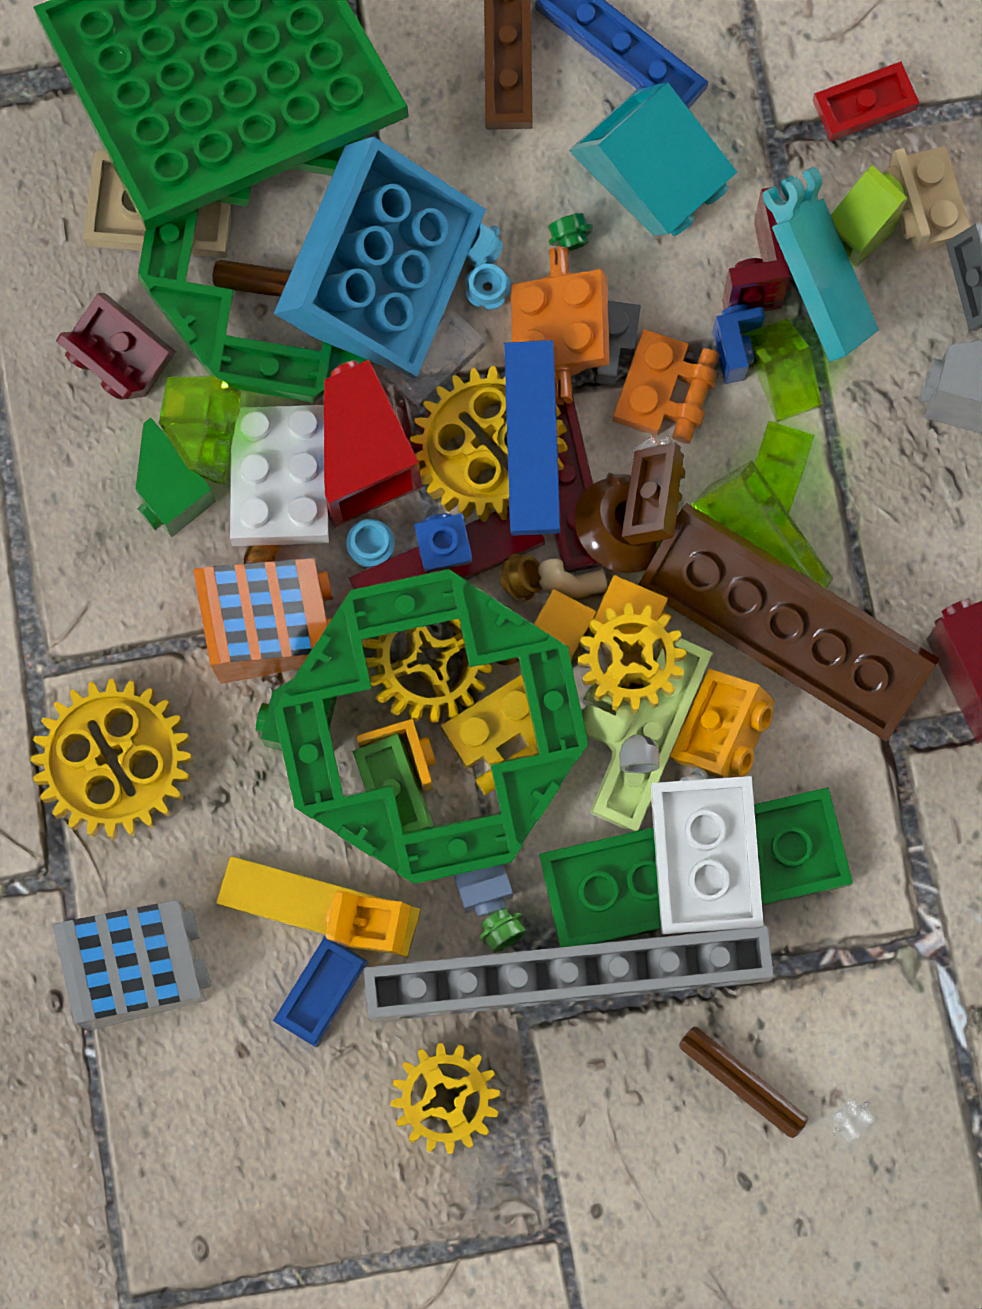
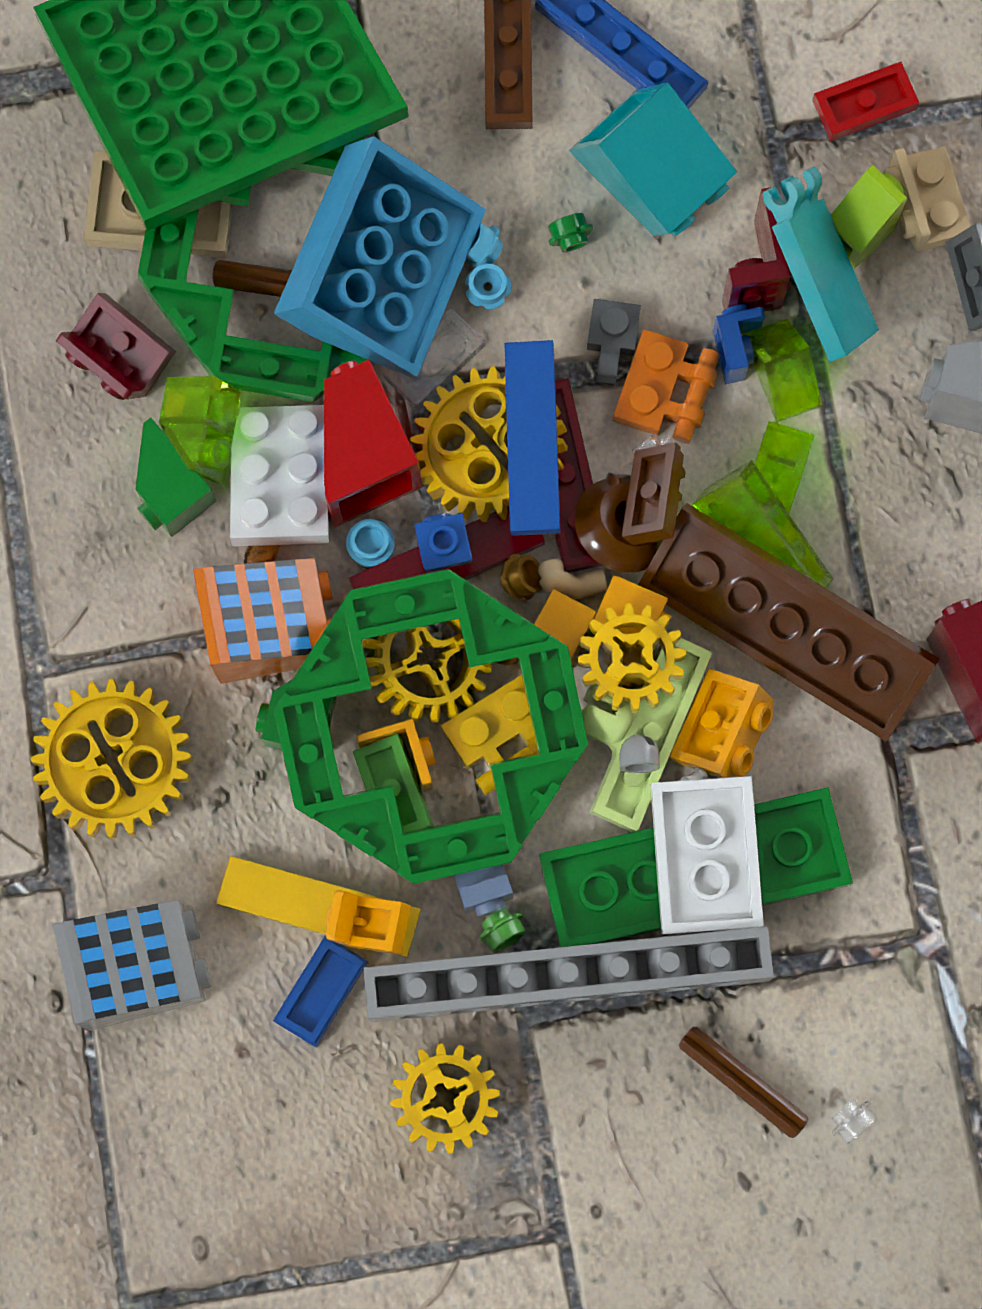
(569, 312): orange plate -> none

